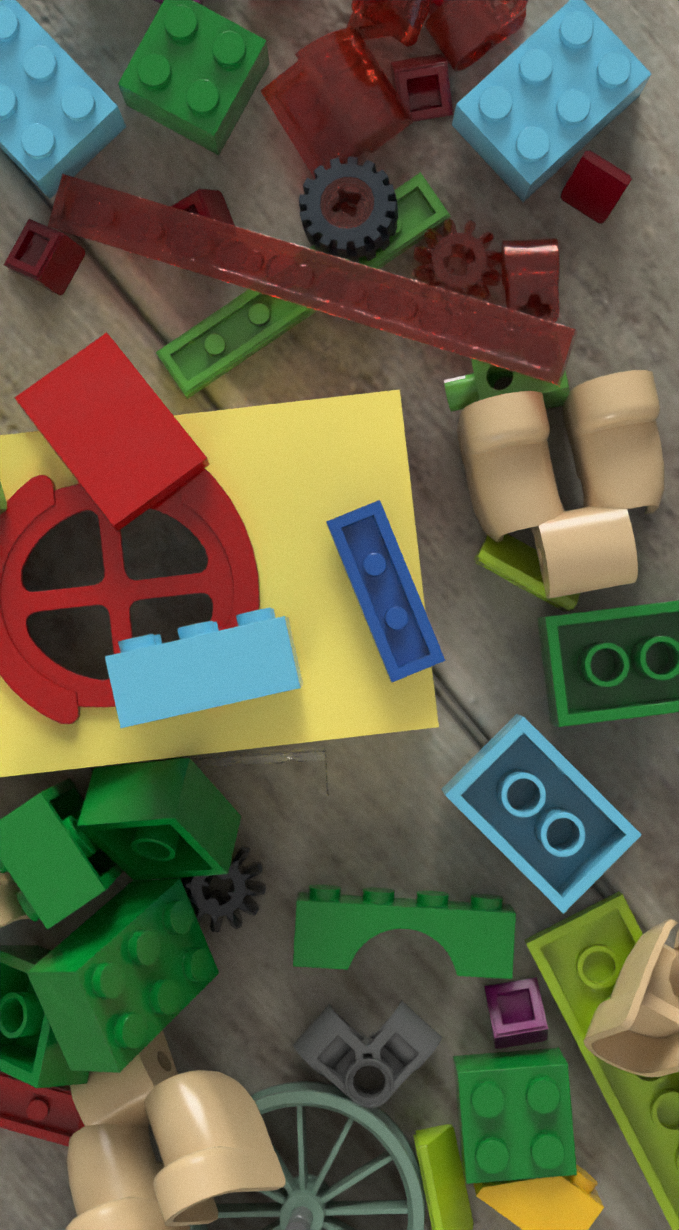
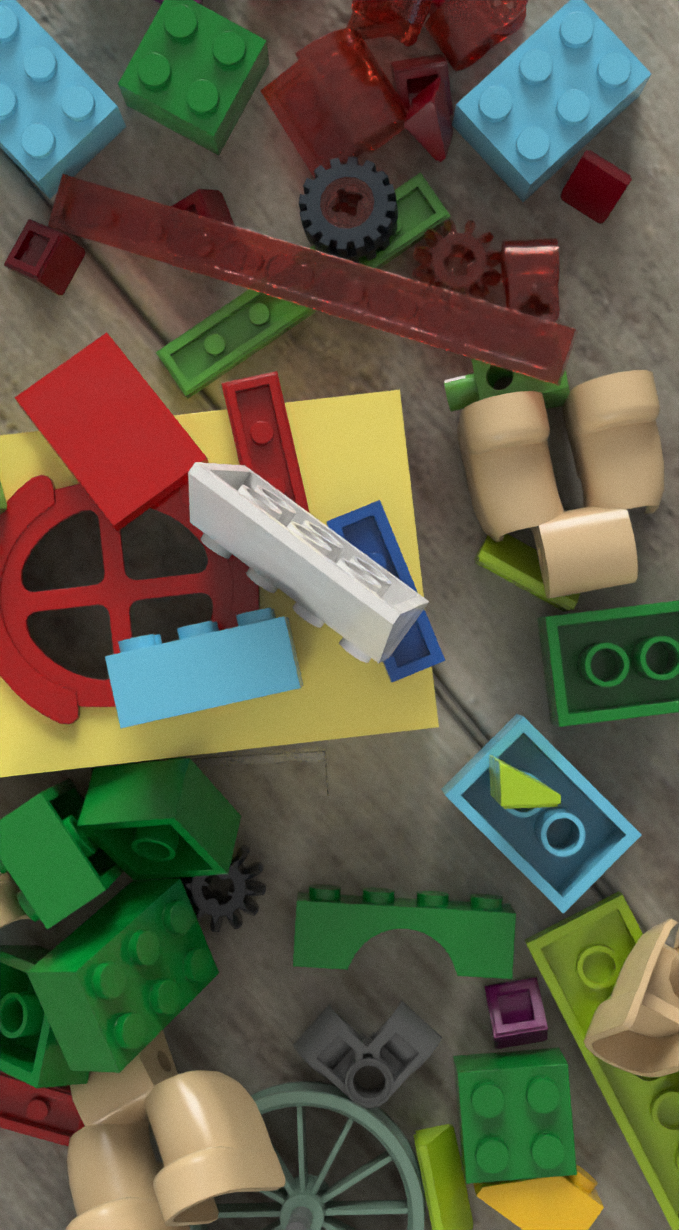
(264, 433): none -> red tile
(302, 559): none -> white slope
(430, 120): none -> dark red slope
(517, 789): none -> lime slope

